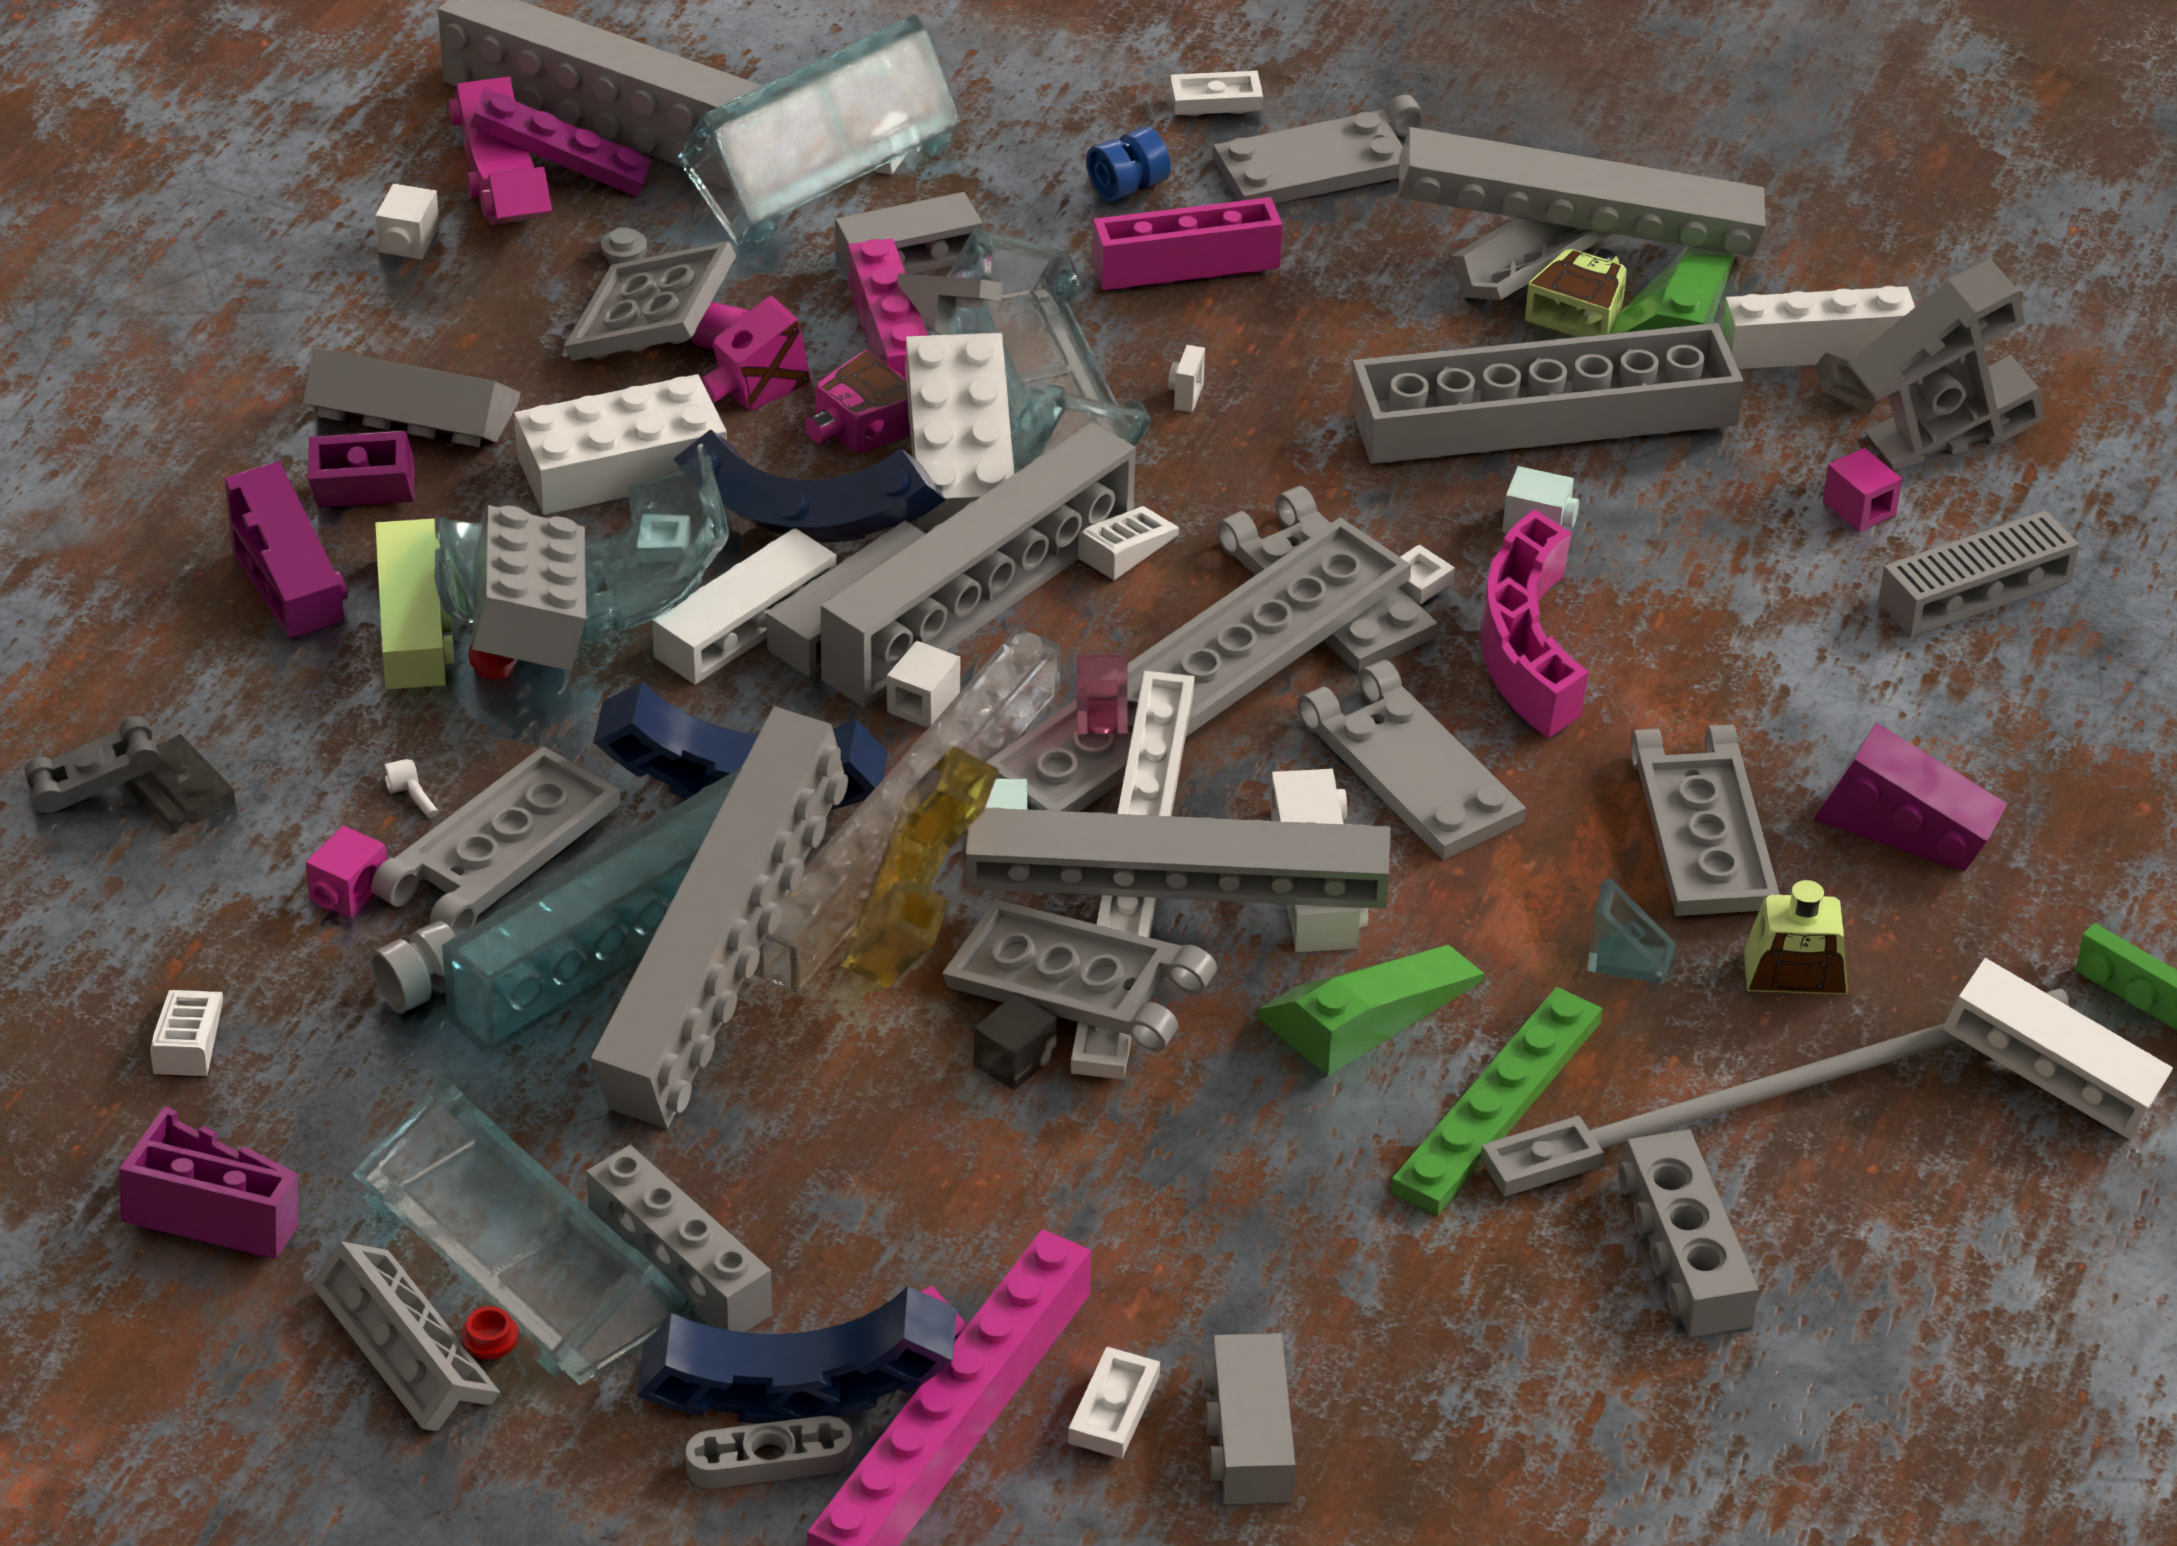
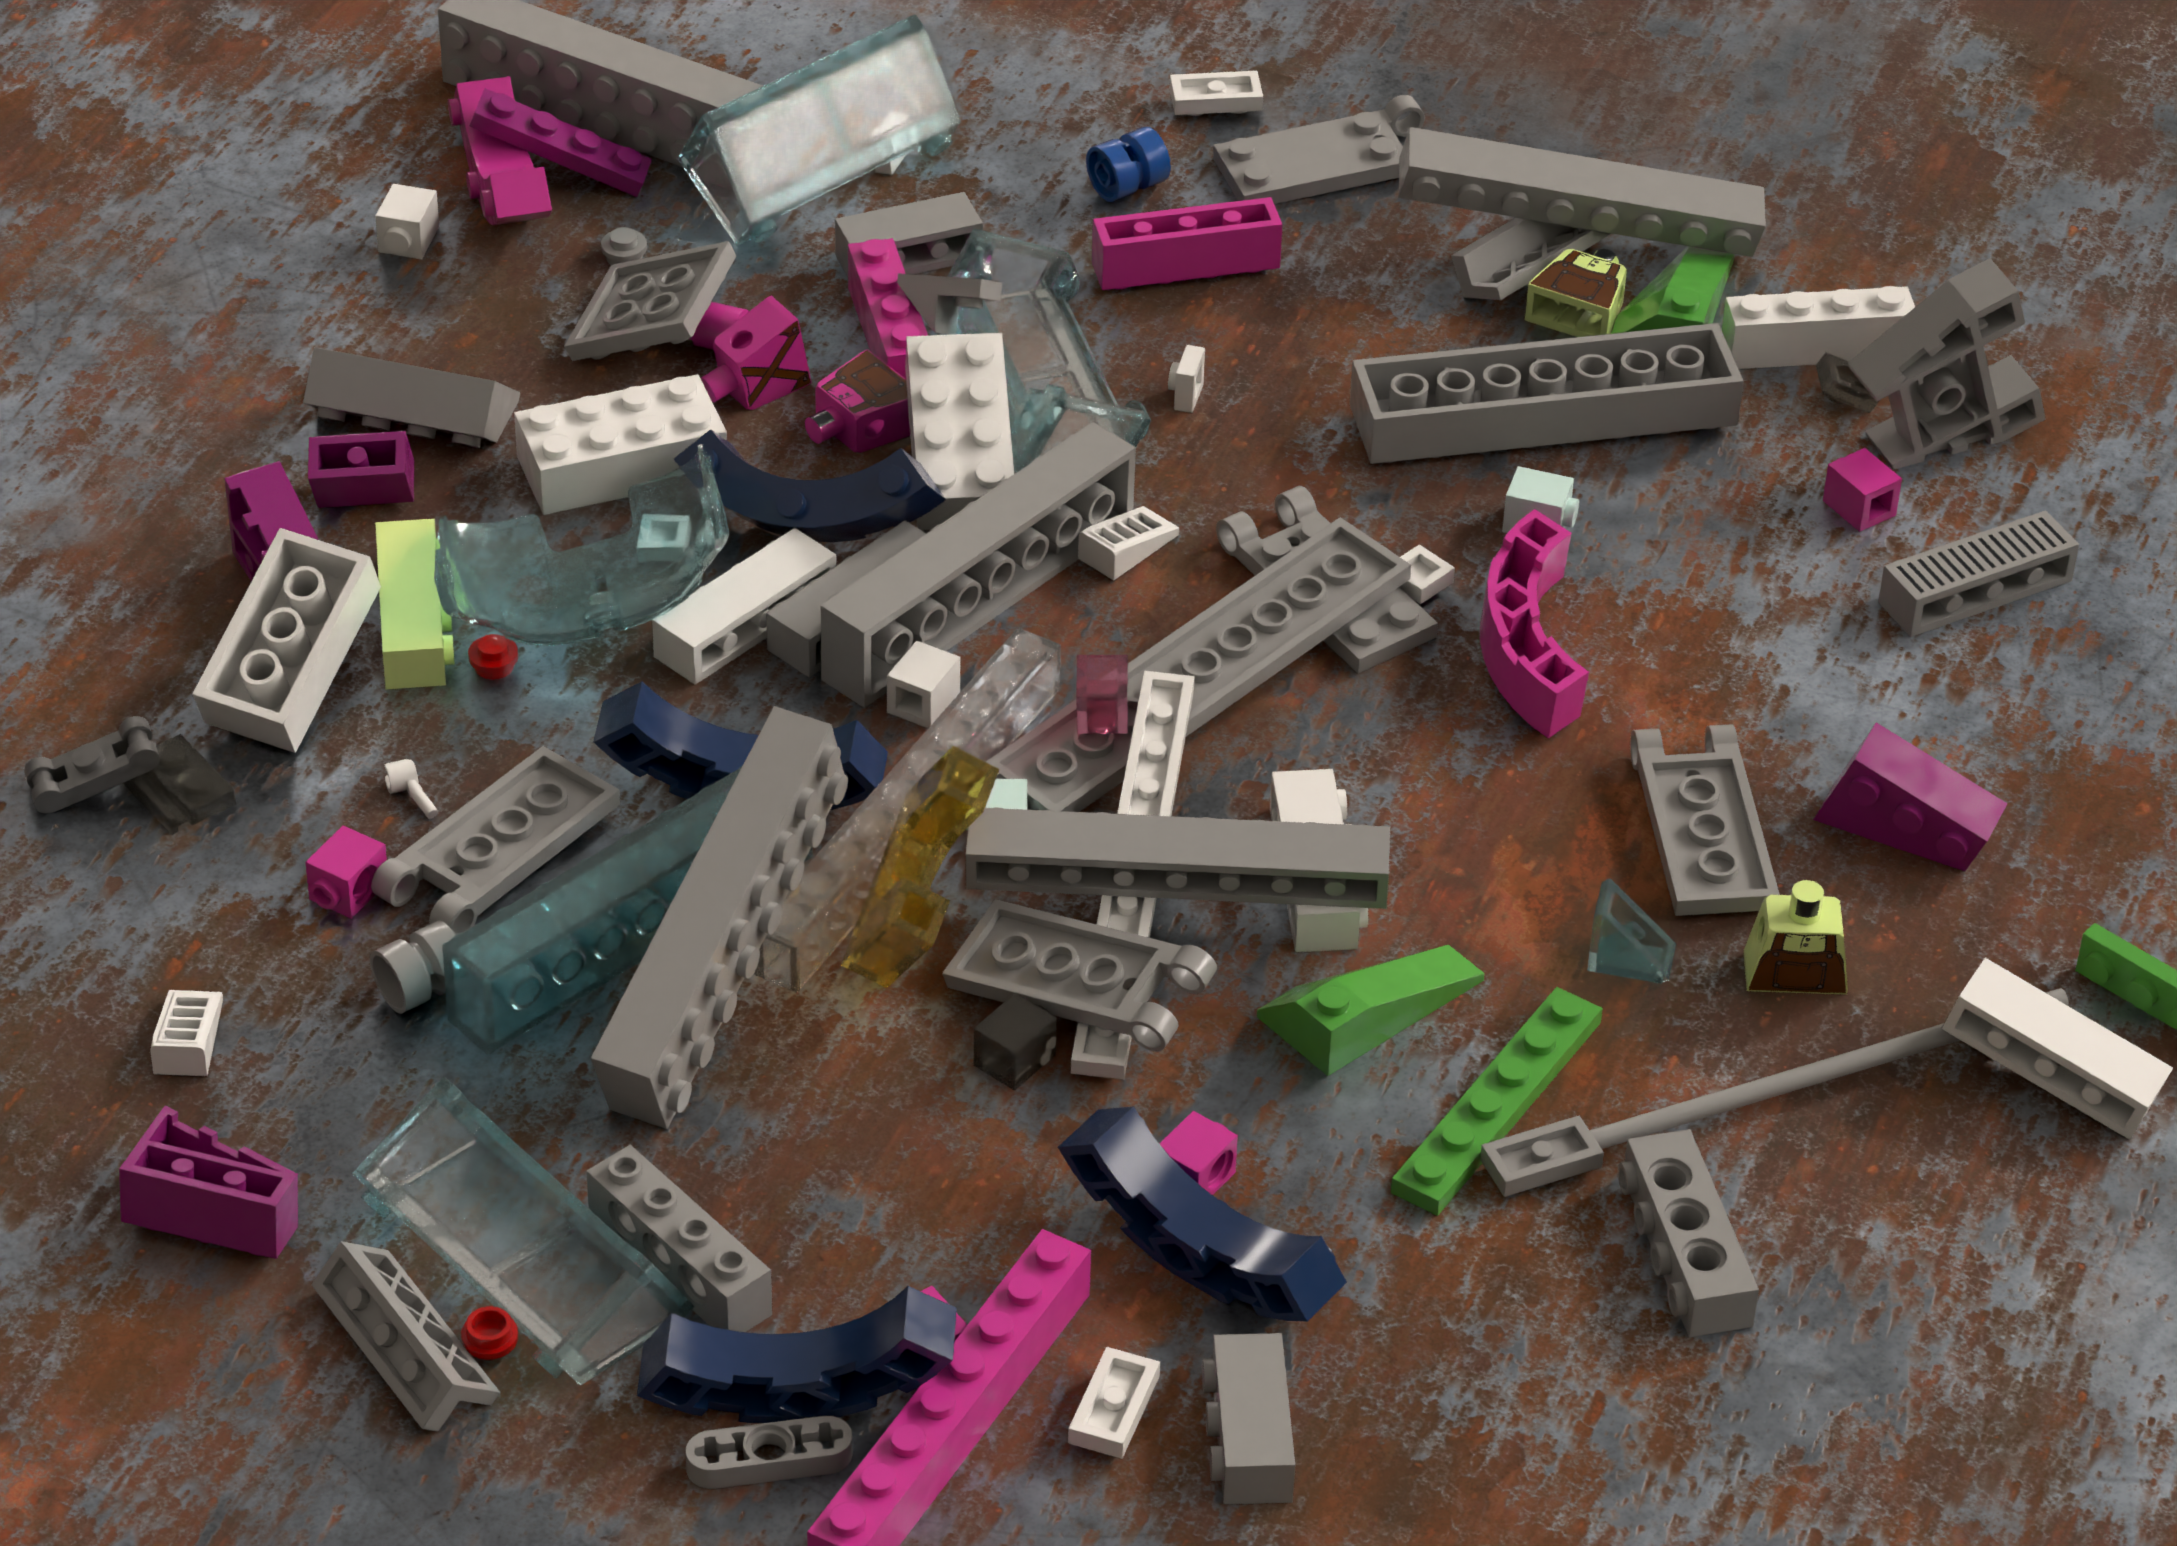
(287, 640): none -> white brick
(529, 587): light grey brick -> none
(1194, 1231): none -> dark blue brick
(1203, 1150): none -> dark pink brick
(1413, 763): light grey hinge -> none

